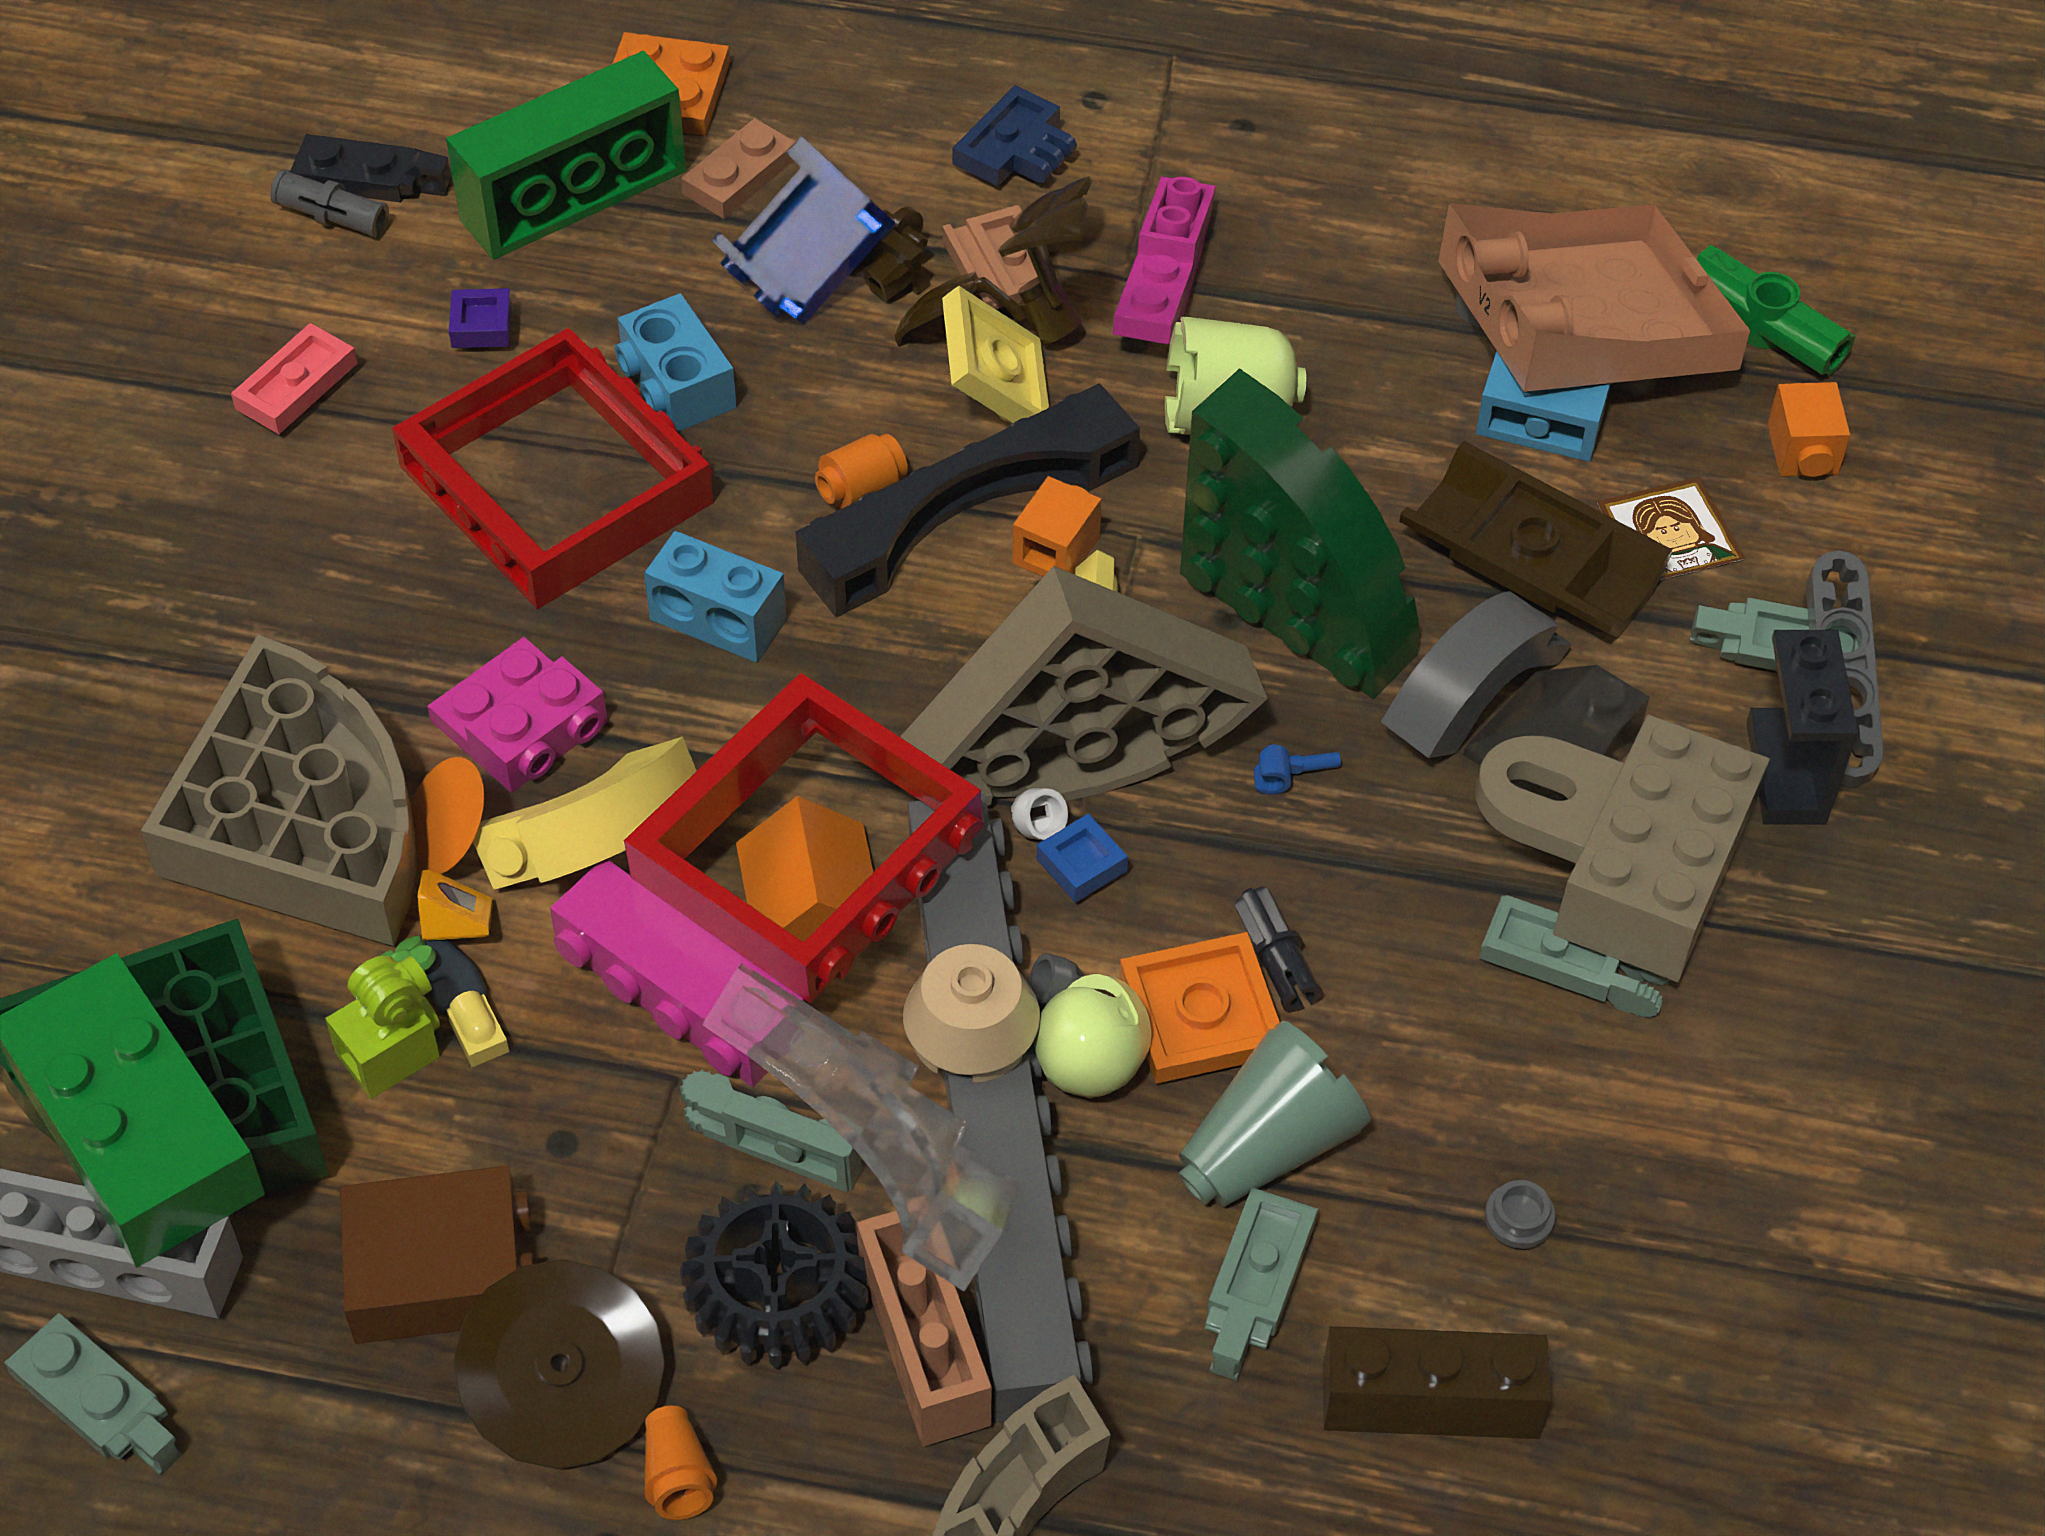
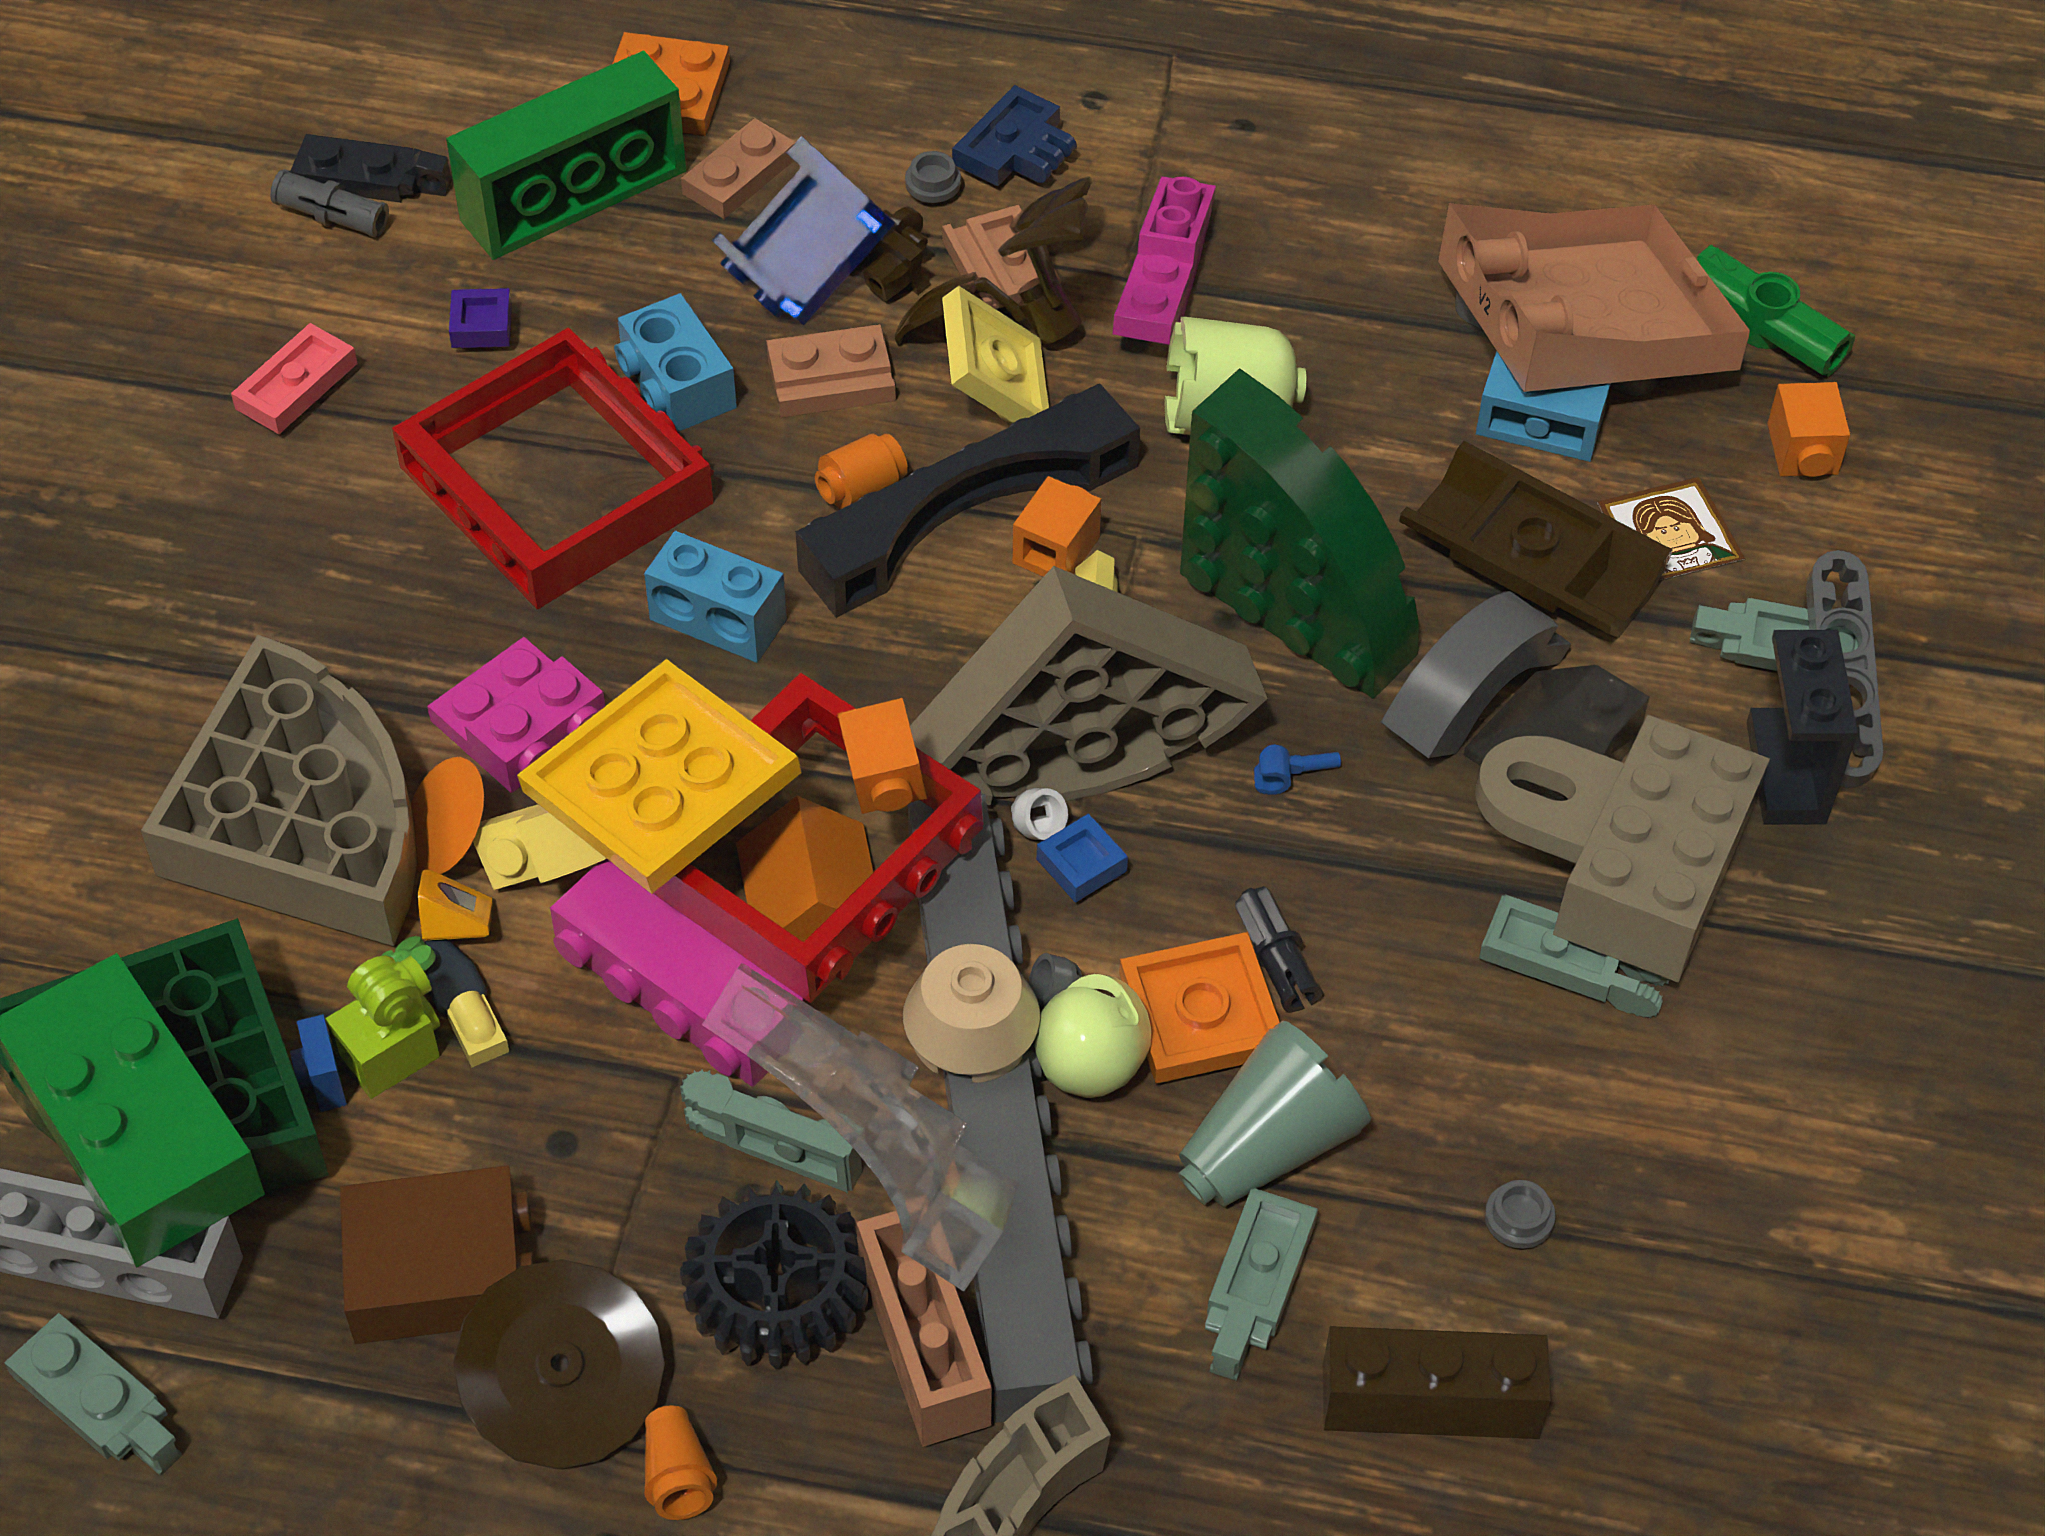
(317, 1065): none -> blue plate
(659, 775): none -> yellow plate
(830, 370): none -> nougat plate
(882, 756): none -> orange brick
(932, 177): none -> dark grey plate

